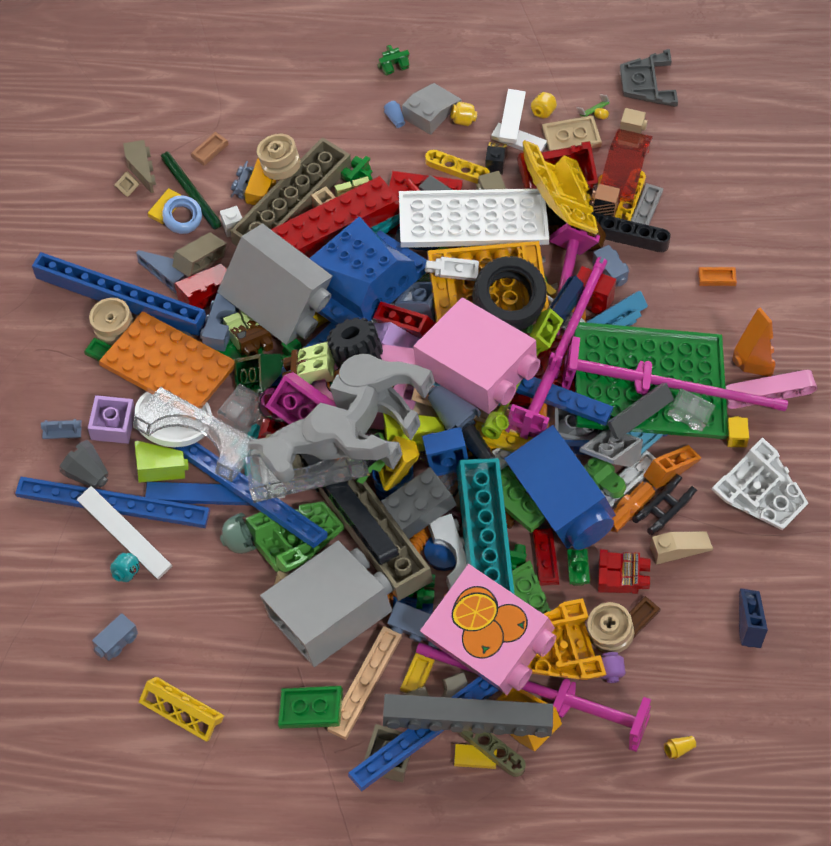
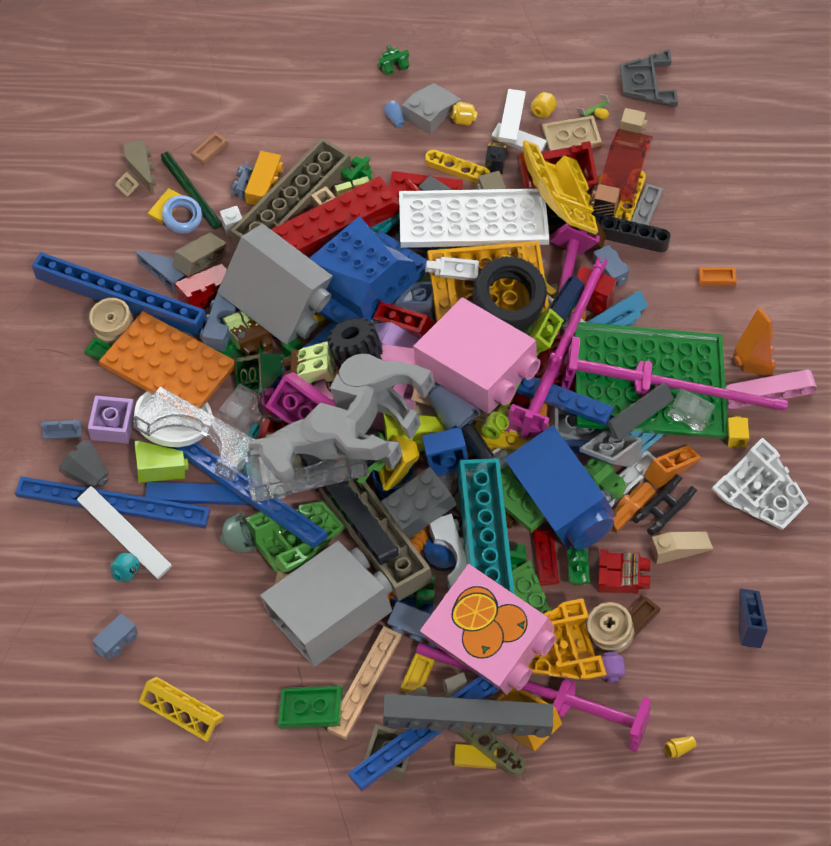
(278, 156): tan wheel -> none

